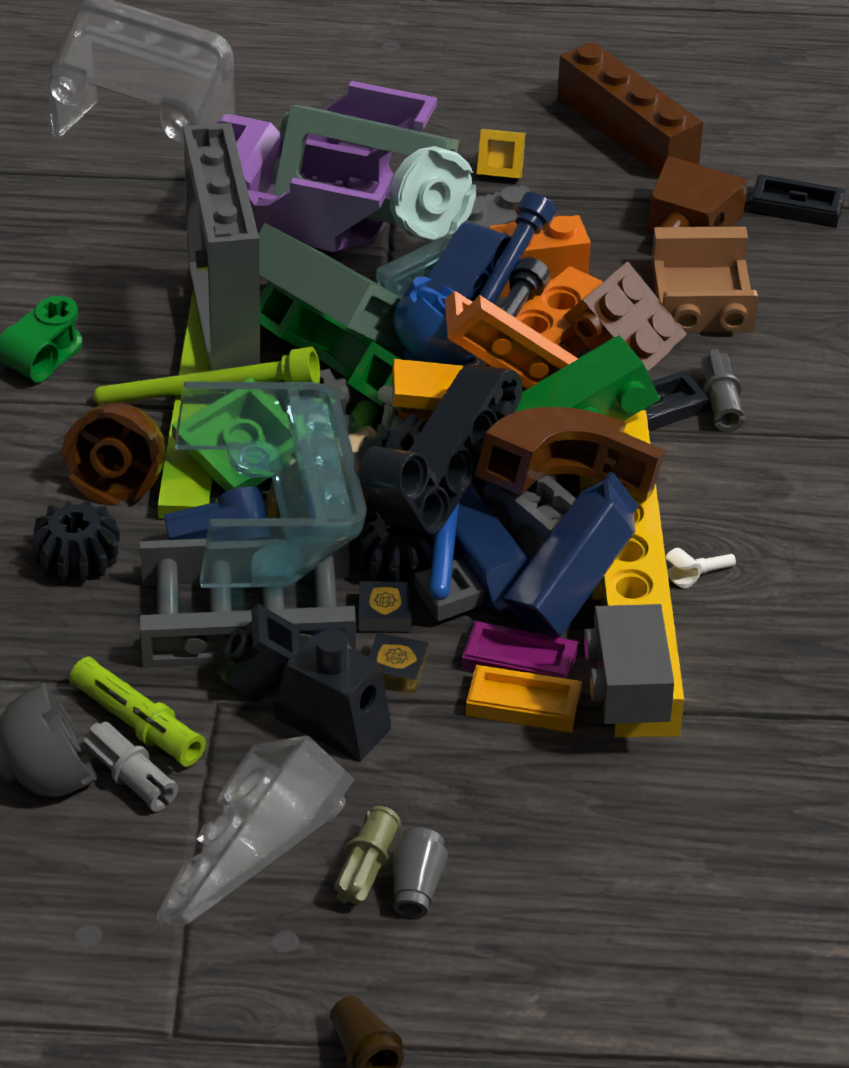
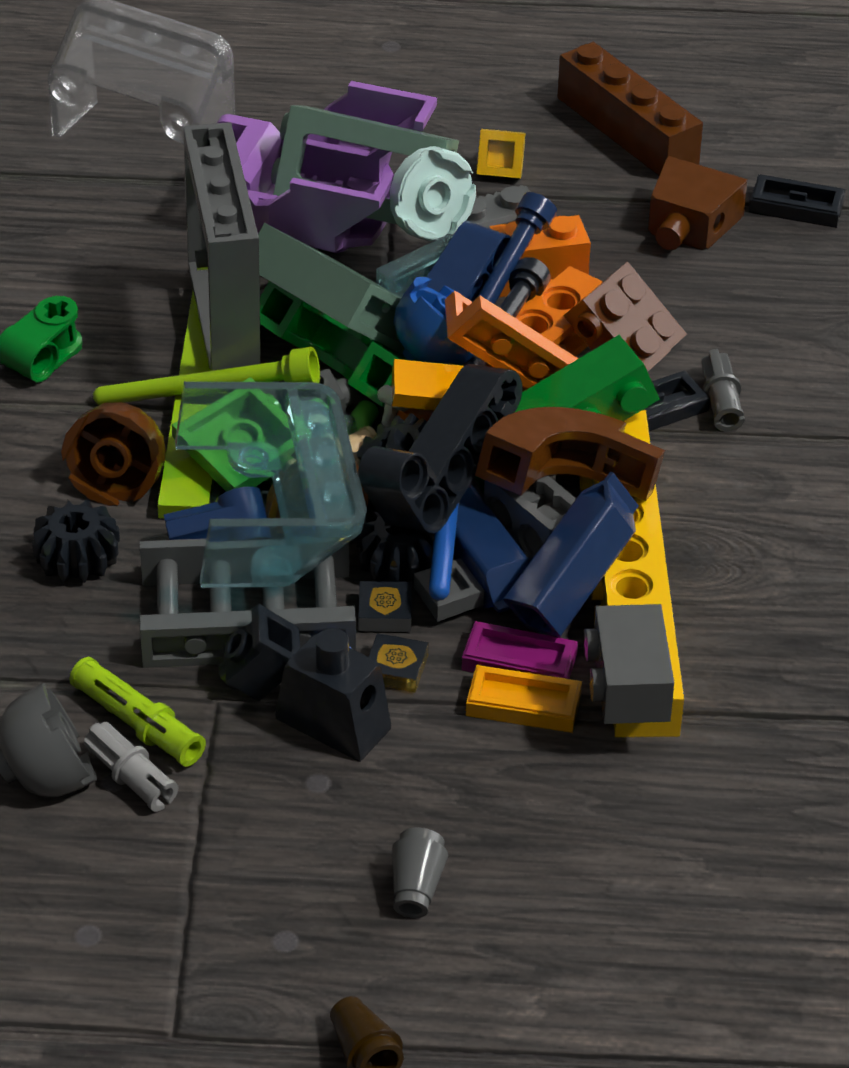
(269, 807): clear wedge -> none
(367, 855): olive axle -> none
(687, 570): white hand -> none
(704, 278): medium nougat panel -> none

